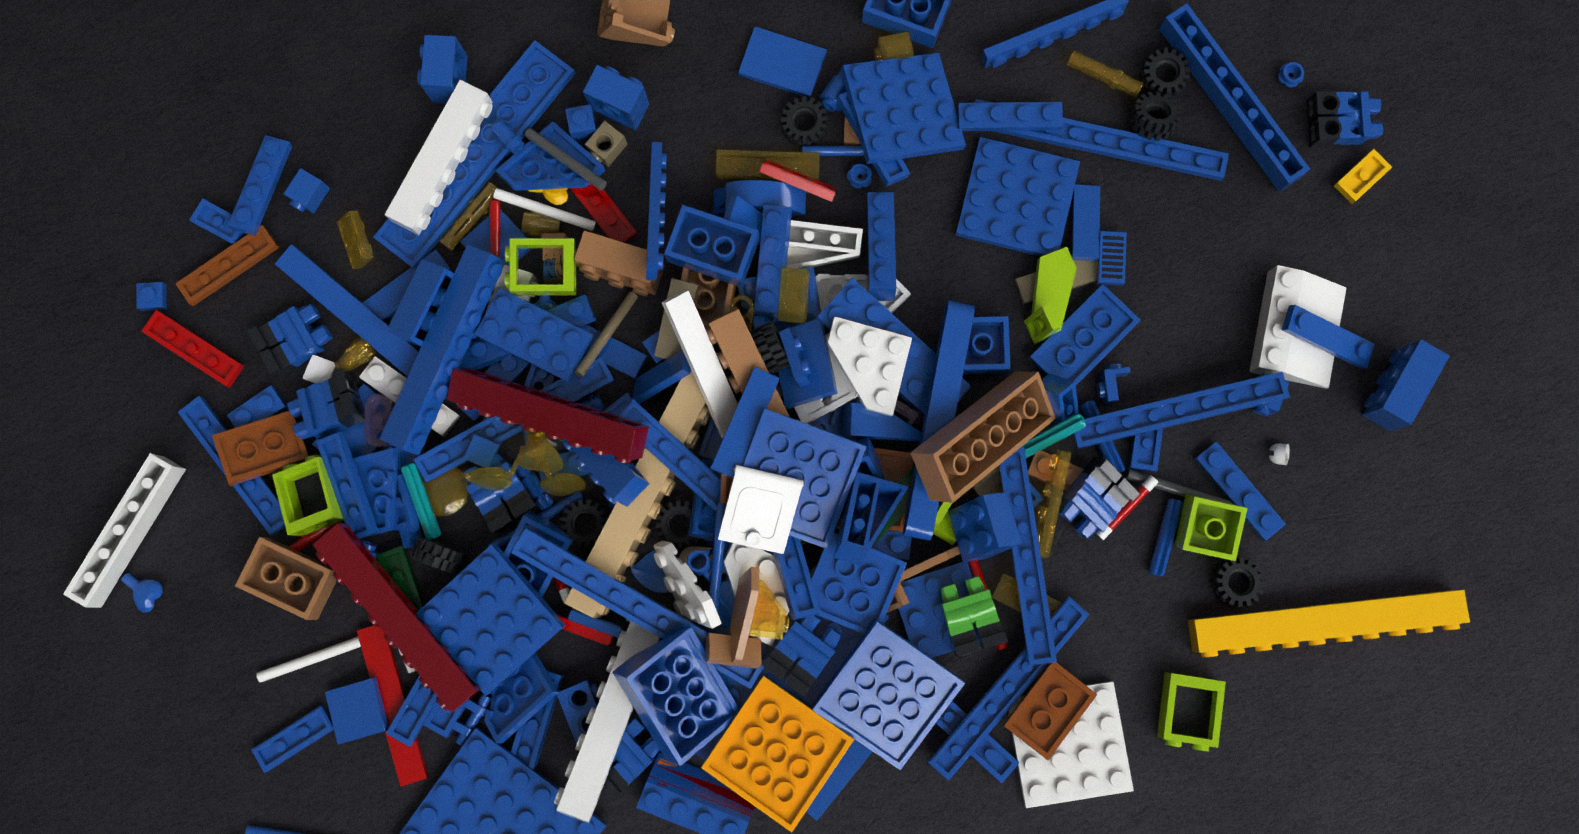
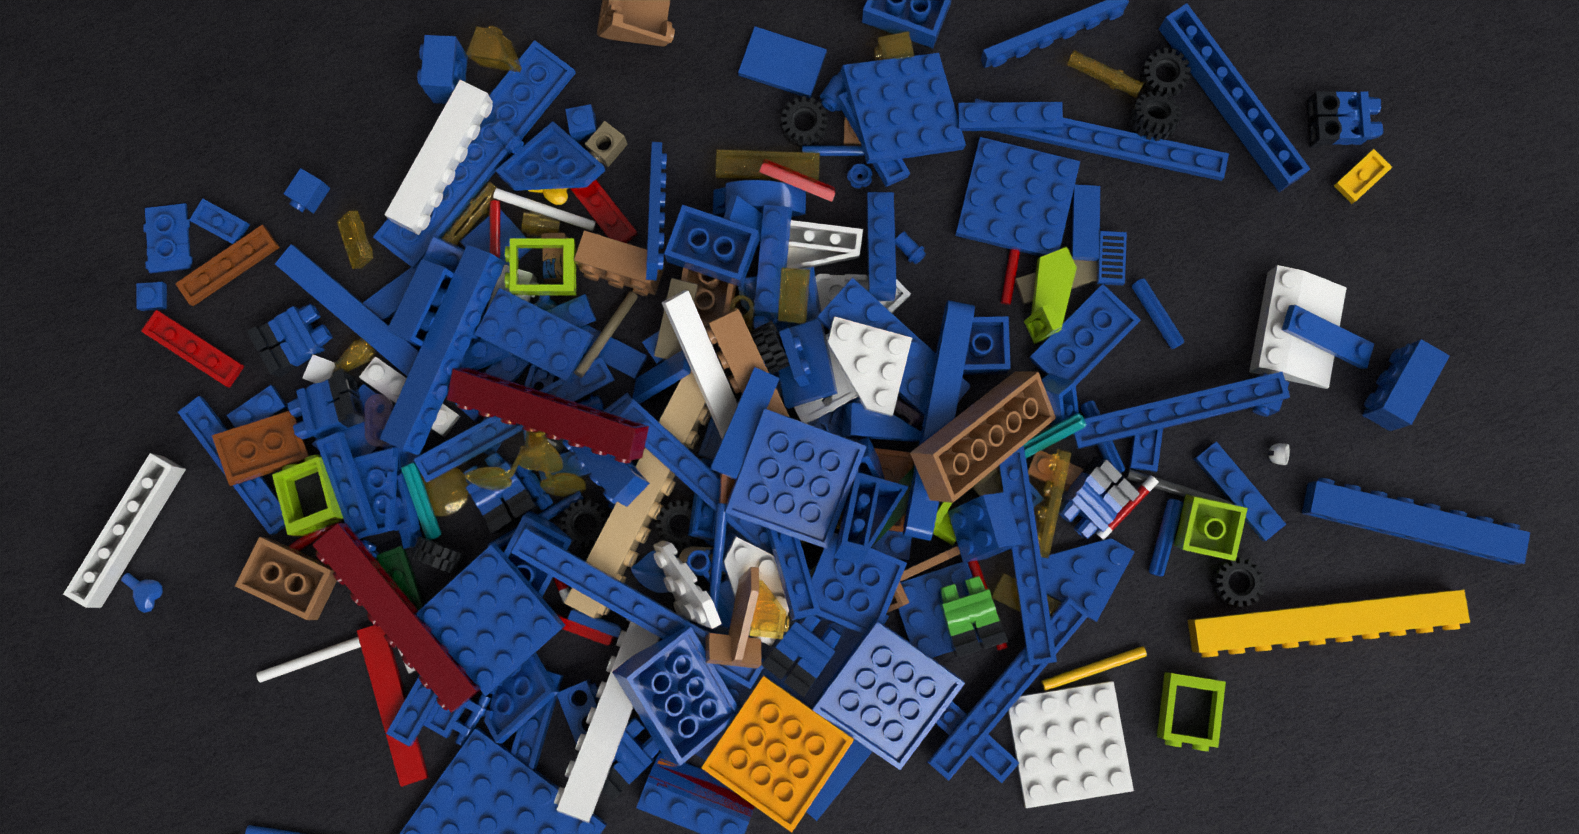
(167, 238): none -> blue piece
(260, 185): blue plate -> none
(293, 739): blue tile -> none
(357, 710): blue tile -> none
(443, 254): none -> blue plate
(481, 451): blue tile -> none
(493, 50): none -> clear yellow slope
(565, 159): dark grey bar -> none
(616, 96): blue brick -> none
(761, 504): white container -> none
(910, 248): none -> blue pin
(1010, 276): none -> red bar
(1050, 710): dark orange plate -> none
(1086, 574): none -> blue plate
(1094, 668): none -> yellow bar
(1107, 386): blue bracket -> none
(1157, 313): none -> blue axle
(1293, 68): blue plate -> none
(1415, 522): none -> blue brick

